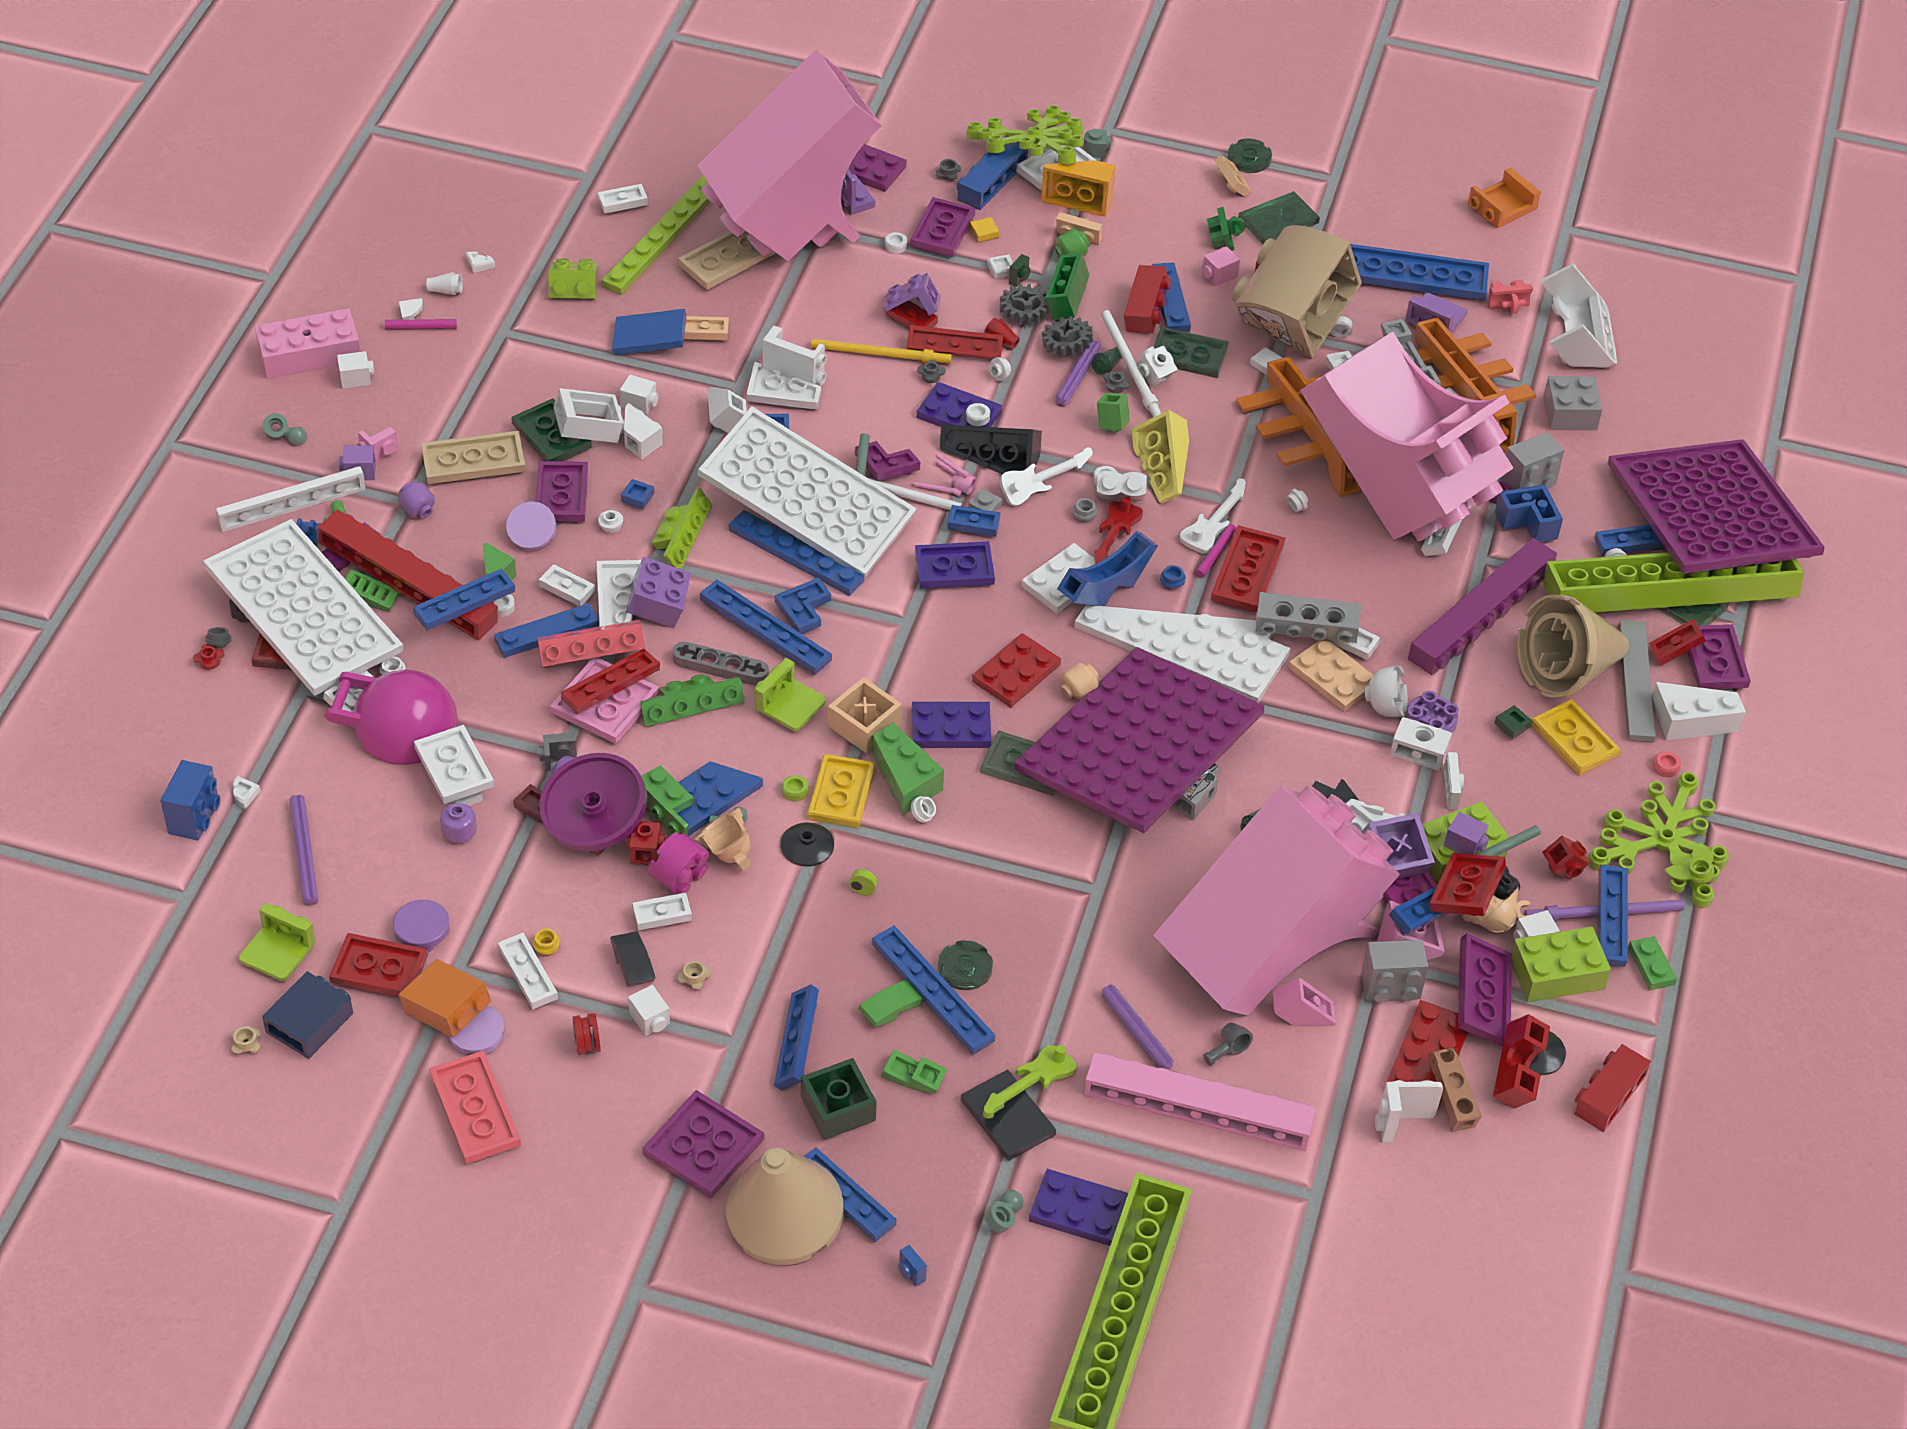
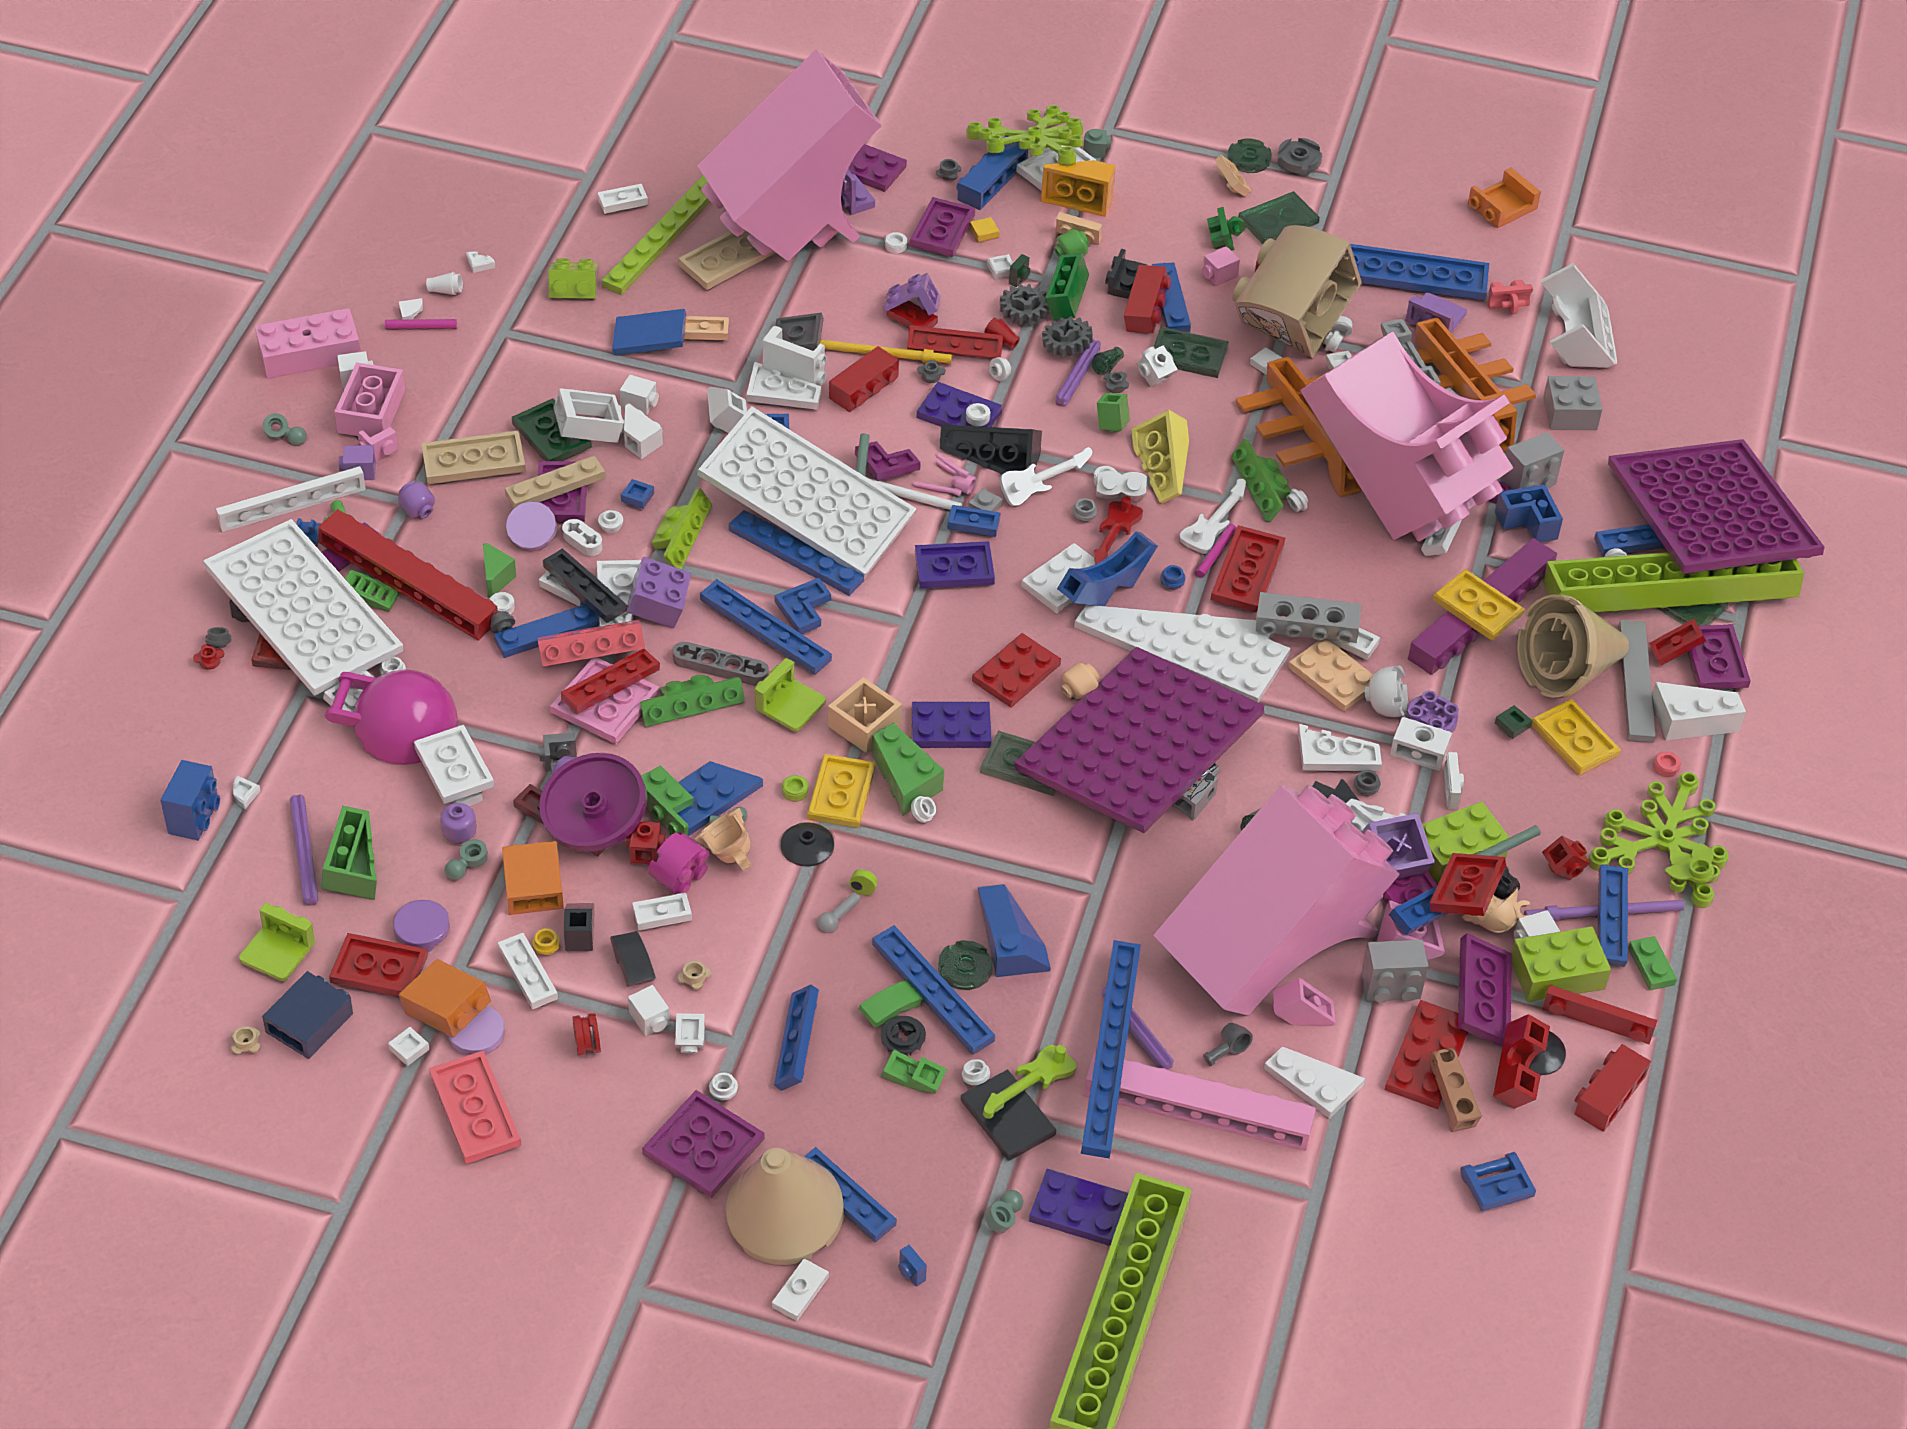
(350, 857): none -> bright green wedge
(369, 399): none -> bright pink brick
(408, 1046): none -> white plate
(456, 868): none -> sand green plate
(463, 599): blue plate -> none
(501, 622): none -> dark grey plate
(532, 877): none -> orange brick
(556, 482): none -> tan plate
(579, 926): none -> black slope
(584, 536): none -> white beam
(584, 585): none -> black plate
(690, 1032): none -> white bracket
(723, 1080): none -> white plate
(800, 1289): none -> white plate
(802, 329): none -> dark grey plate
(829, 922): none -> light grey bar
(838, 1098): dark green brick -> none
(863, 379): none -> red brick
(910, 1027): none -> black gear
(975, 1072): none -> white plate
(1011, 937): none -> blue wedge
(1111, 1050): none -> blue plate
(1122, 275): none -> black bracket
(1149, 399): white bar -> none
(1262, 479): none -> bright green bracket
(1290, 157): none -> dark grey plate
(1314, 1080): none -> white wing
(1332, 341): none -> white plate
(1332, 753): none -> white wing
(1367, 782): none -> dark grey plate
(1405, 1101): white bracket -> none
(1466, 835): medium lavender brick -> none
(1478, 604): none -> yellow tile
(1500, 1188): none -> blue plate
(1599, 1014): none -> red plate

